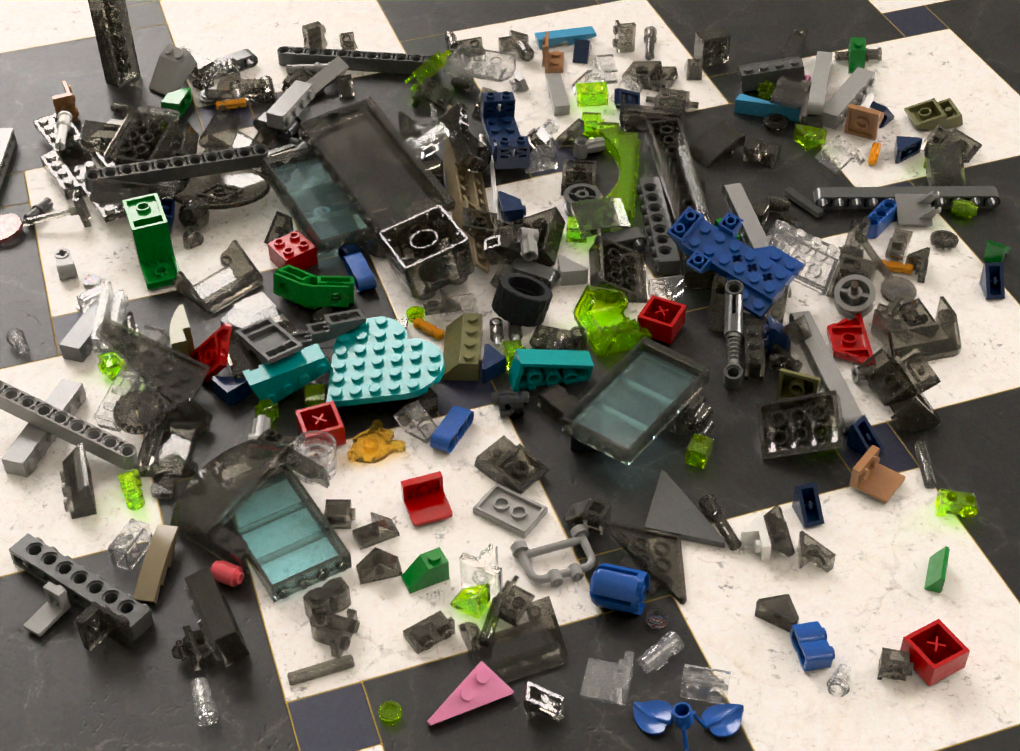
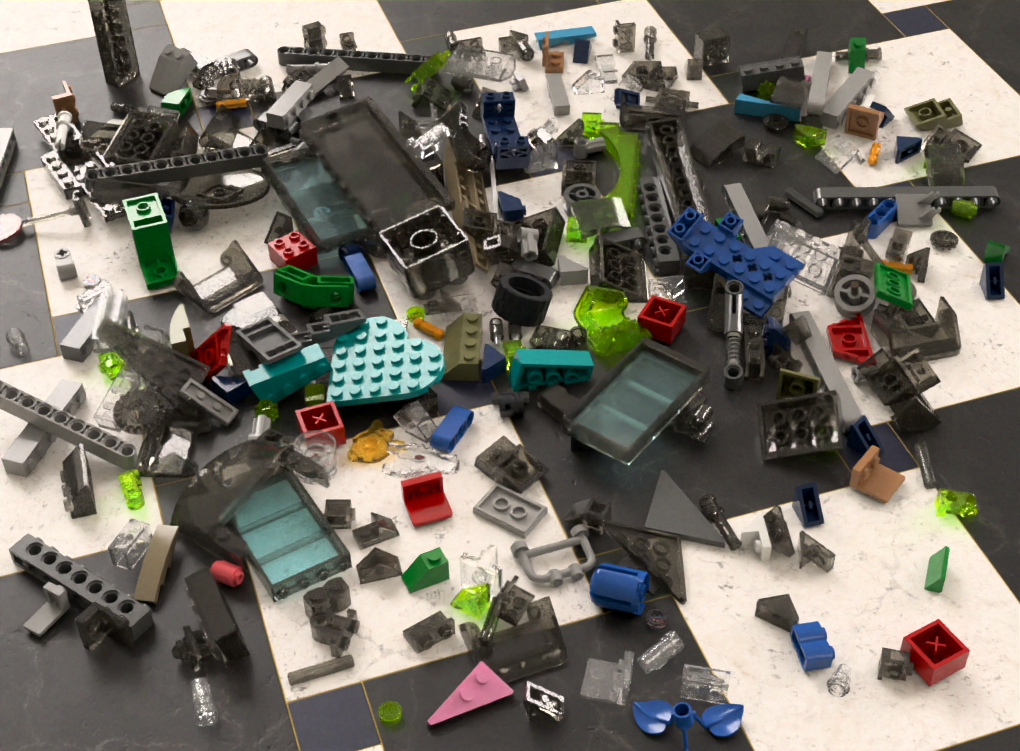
(39, 209): dark grey pin -> none
(164, 488): clear smoke tile -> none
(192, 239): clear smoke tile -> none
(209, 401): none -> light grey tile
(417, 460): none -> clear animal
(591, 94): clear neon green brick -> none
(699, 450): clear neon green brick -> none
(892, 286): none -> green tile

